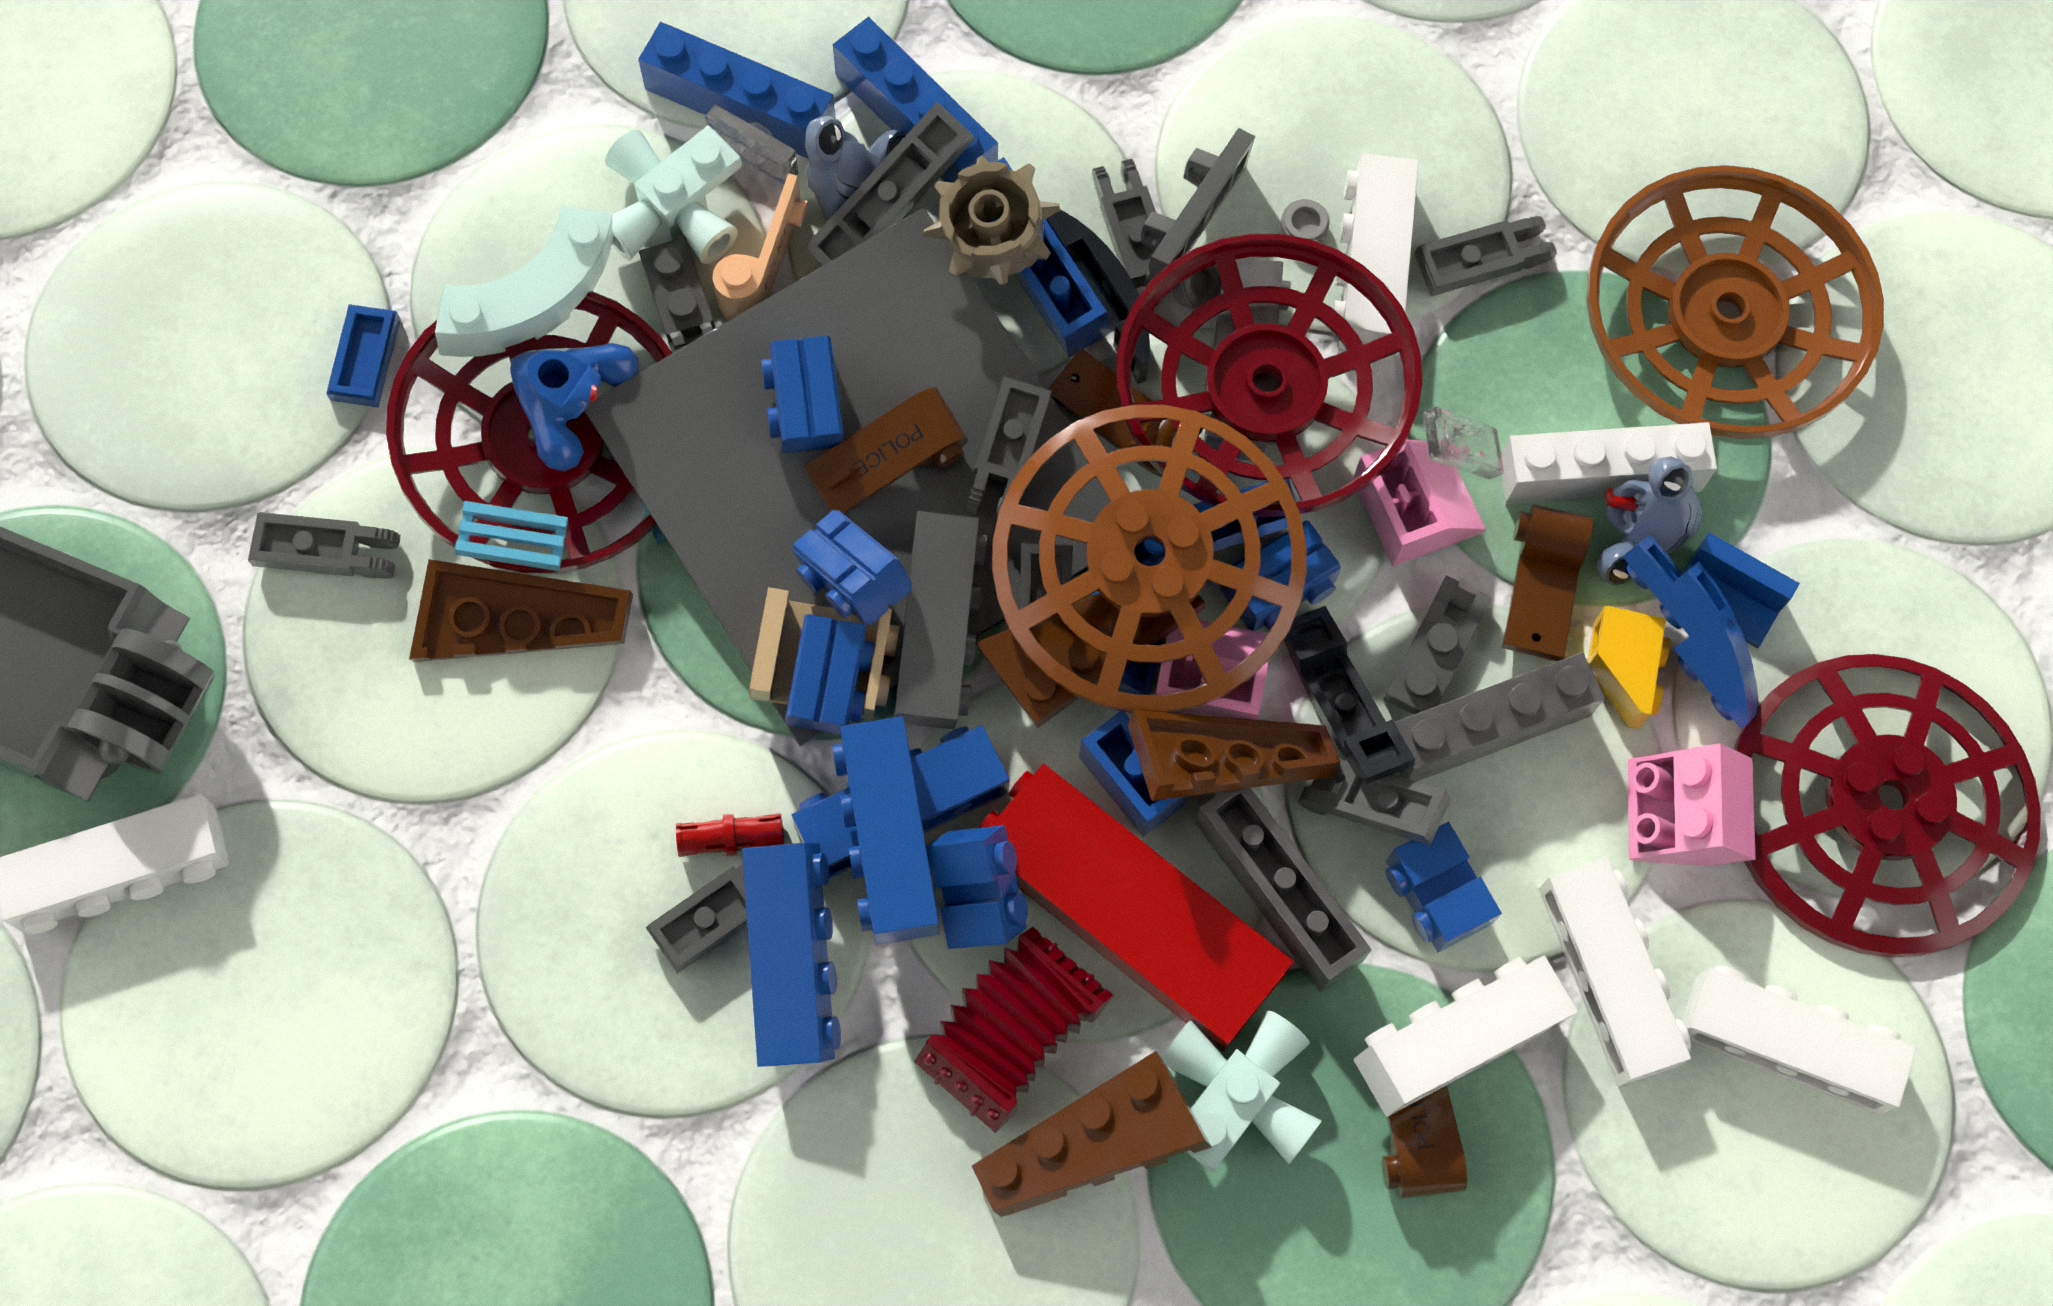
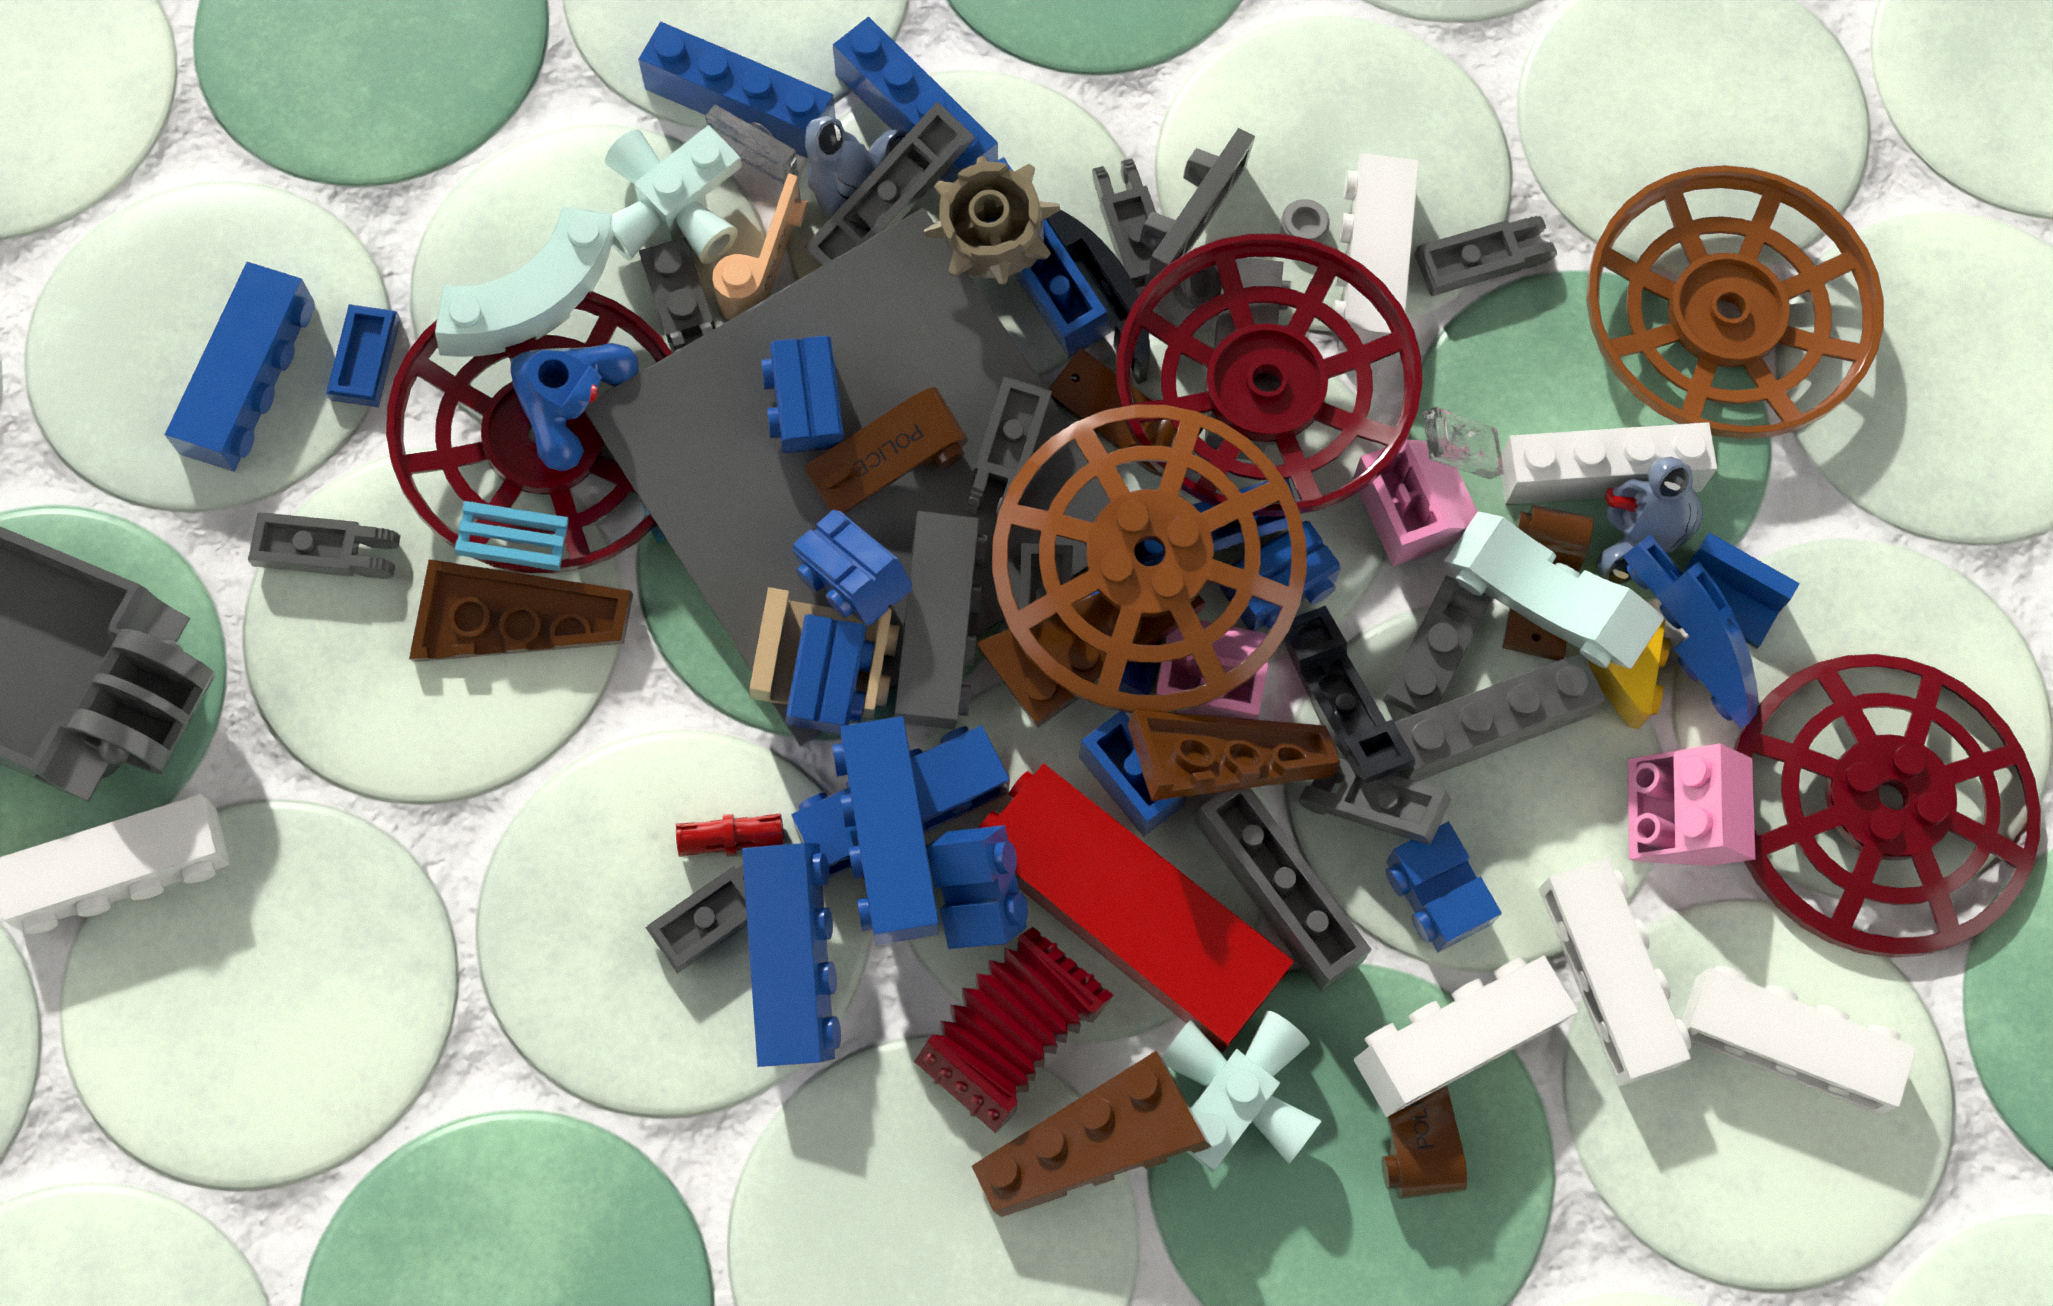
(241, 367): none -> blue brick
(1583, 609): none -> light aqua brick

